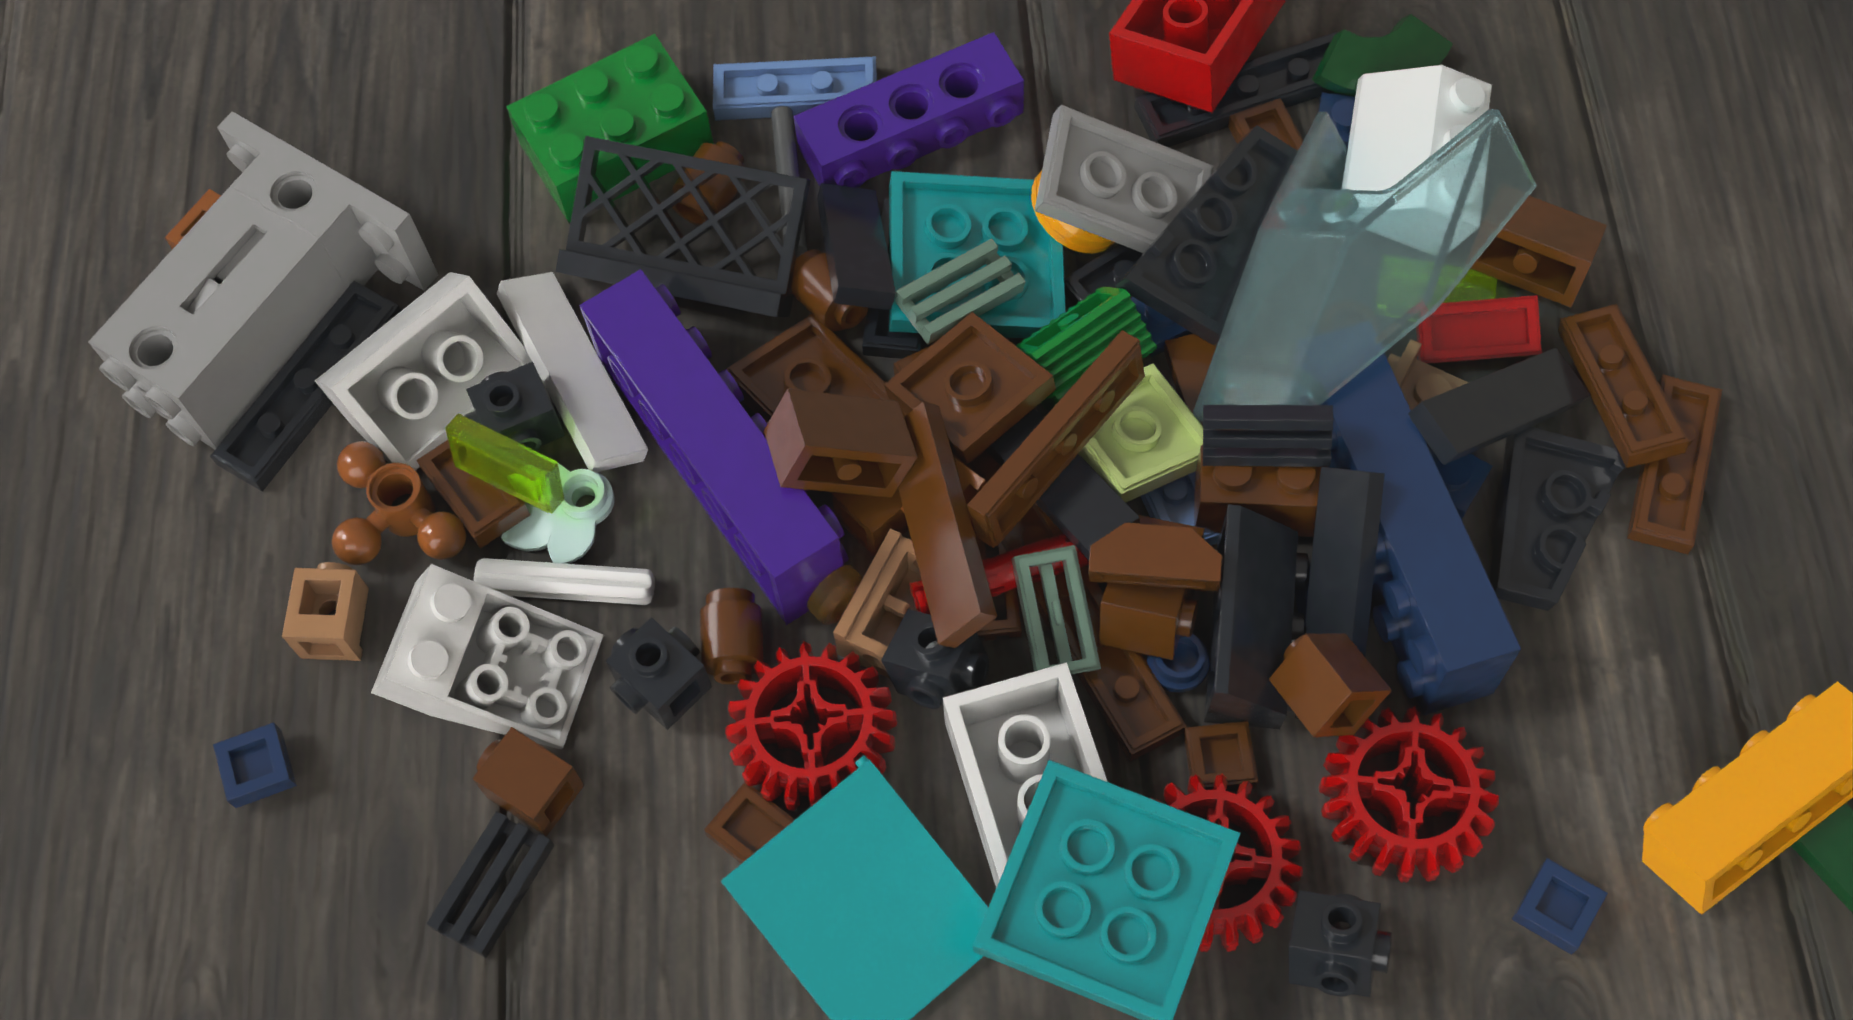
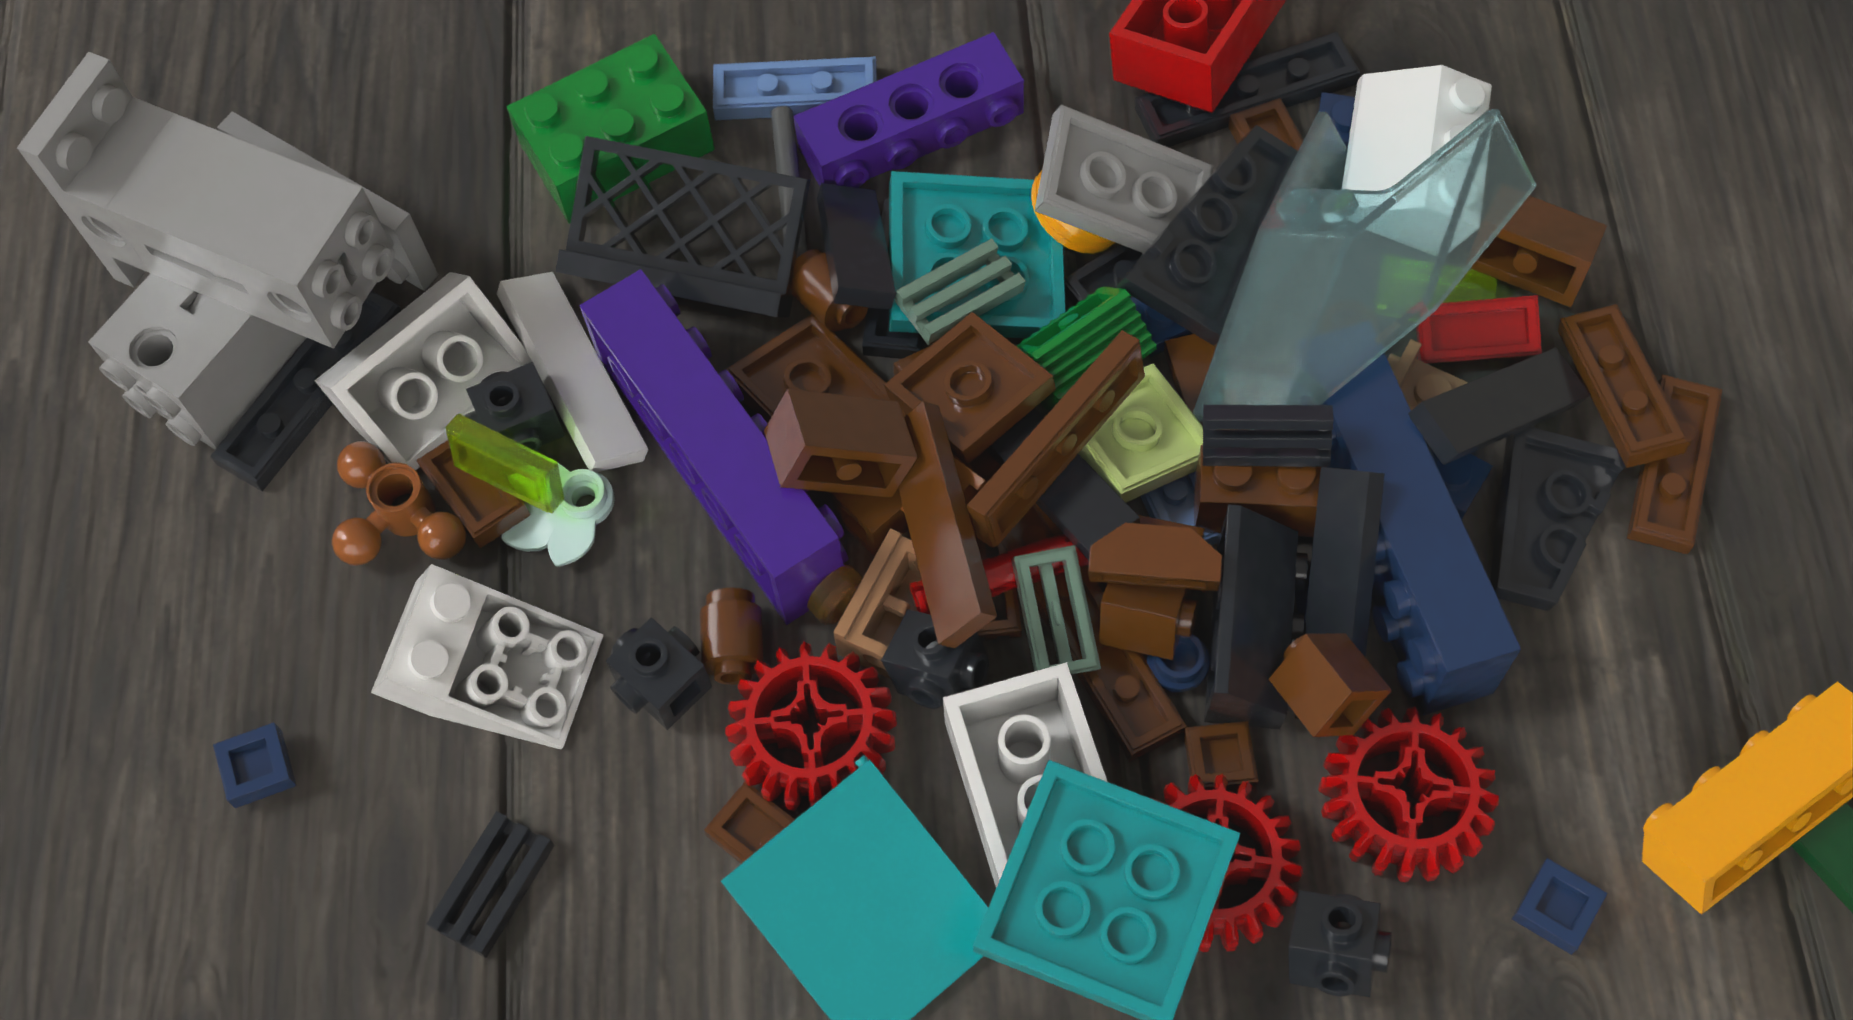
(206, 208): none -> light grey brick
(311, 599): medium nougat brick -> none
(527, 780): reddish brown brick -> none
(566, 581): white axle -> none
(717, 191): reddish brown brick -> none
(1405, 47): dark green tile -> none

